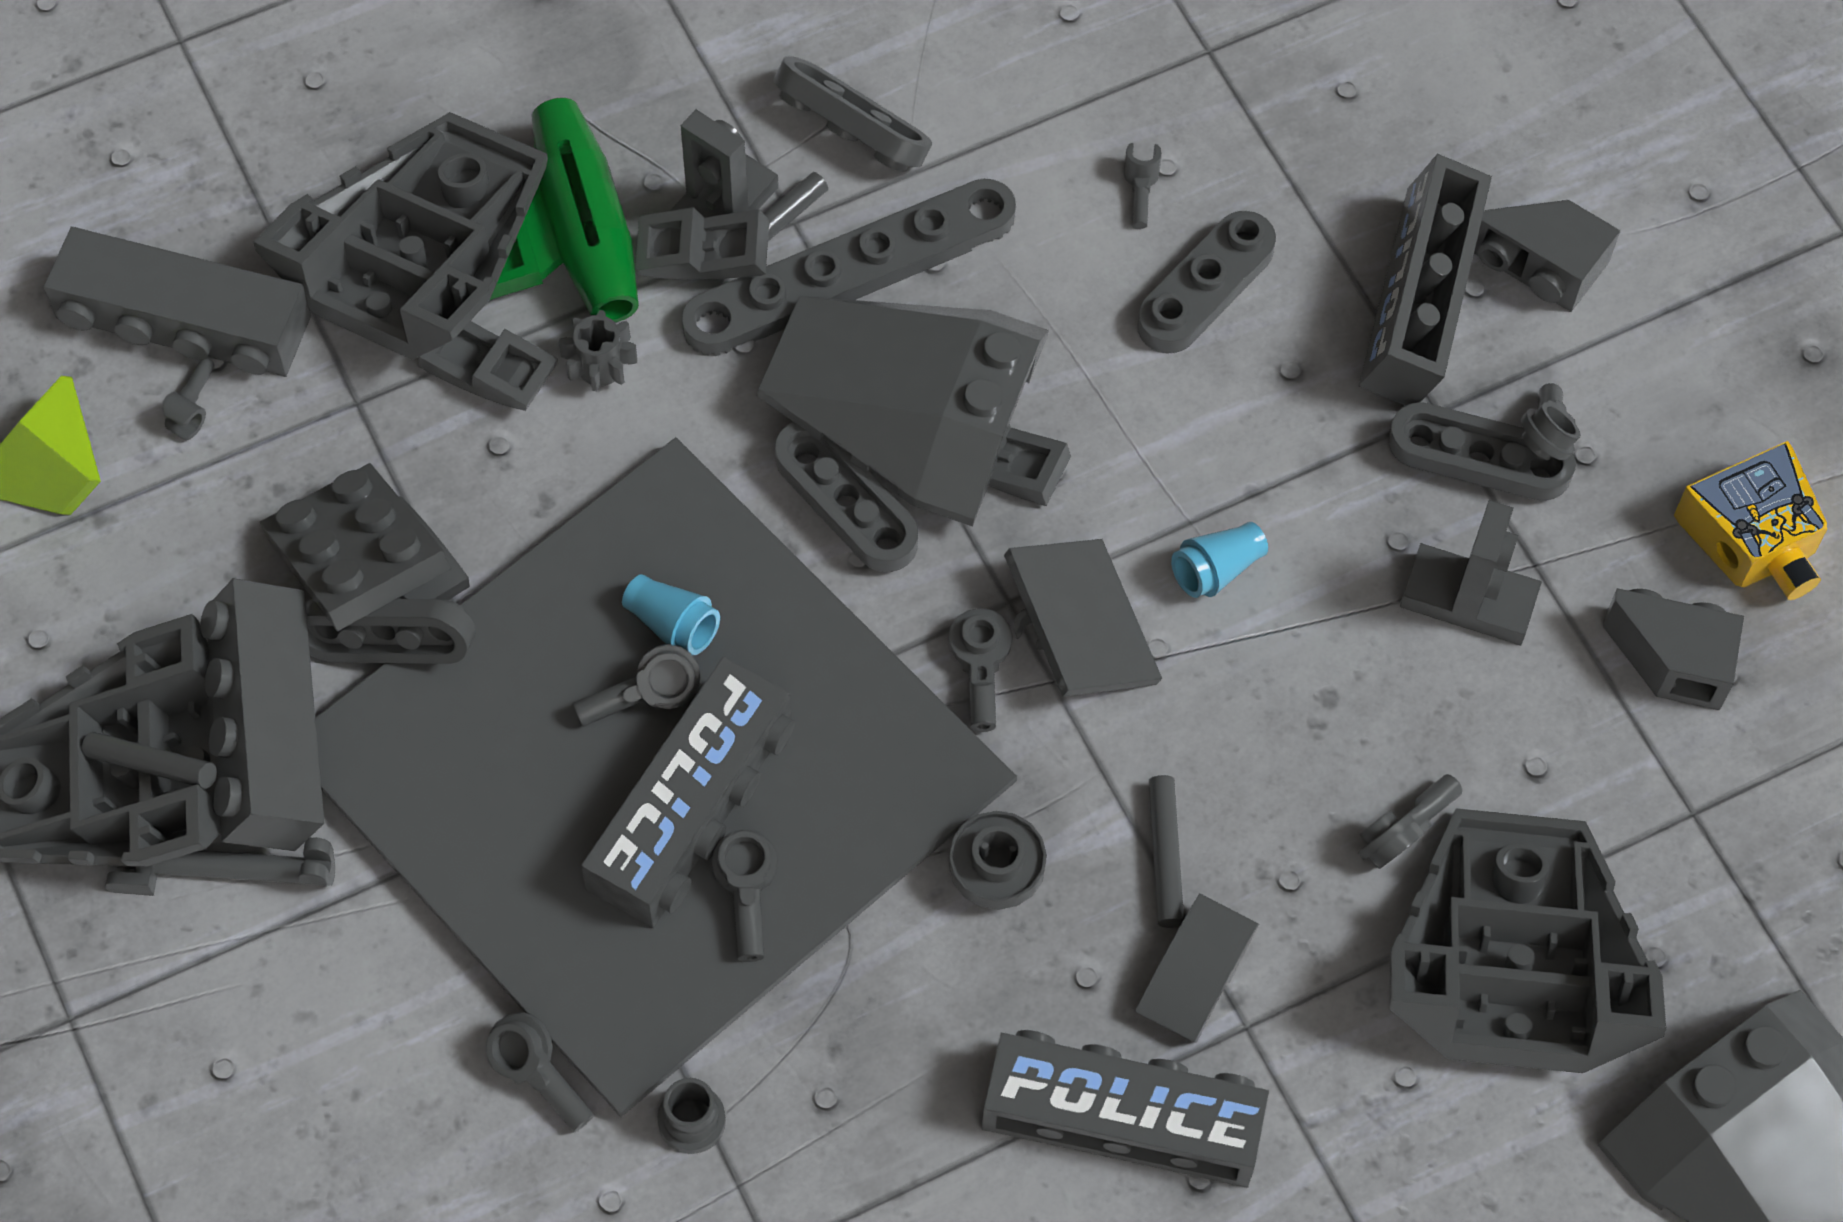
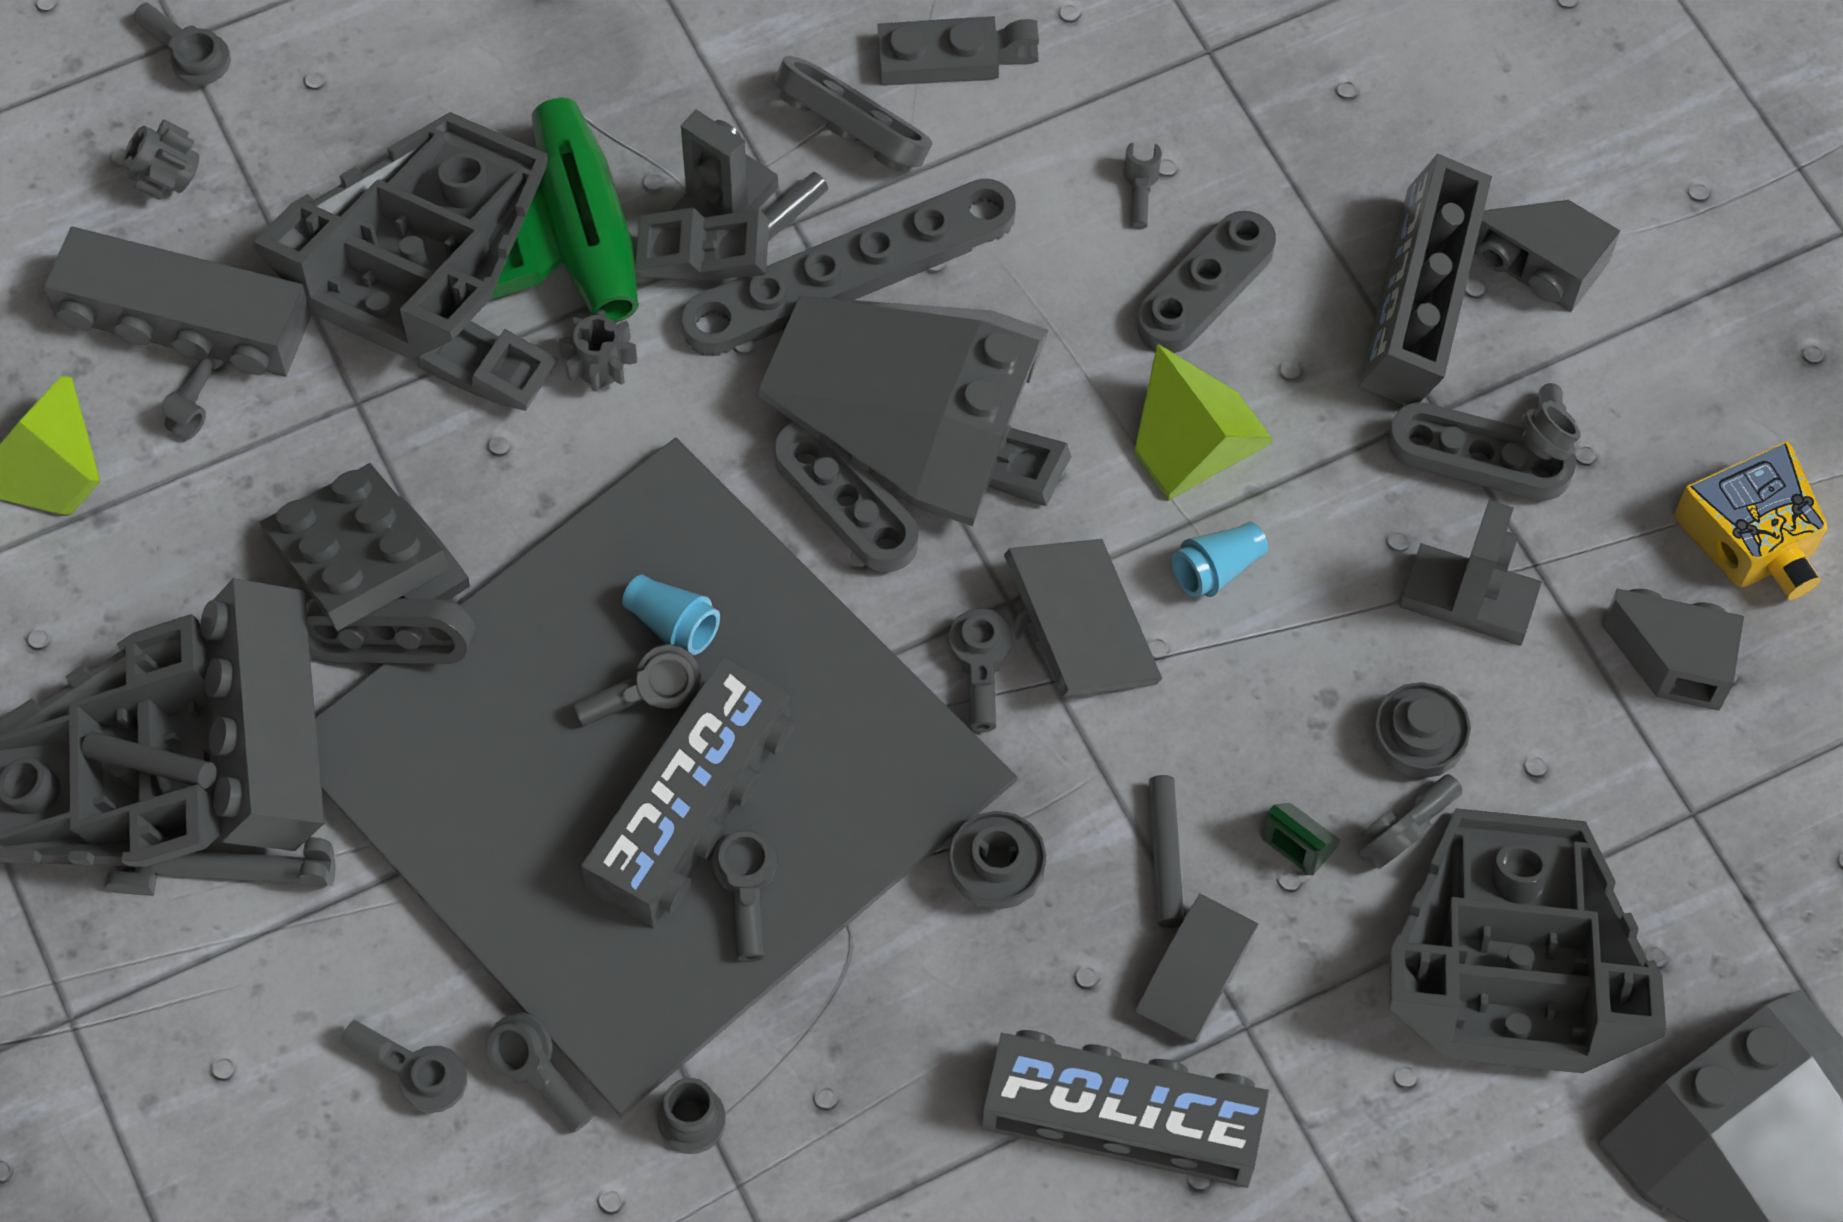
(161, 159): none -> dark grey gear
(197, 54): none -> dark grey plate
(429, 1077): none -> dark grey plate
(953, 49): none -> dark grey plate
(1192, 425): none -> lime slope
(1298, 837): none -> dark green slope
(1421, 730): none -> dark grey plate

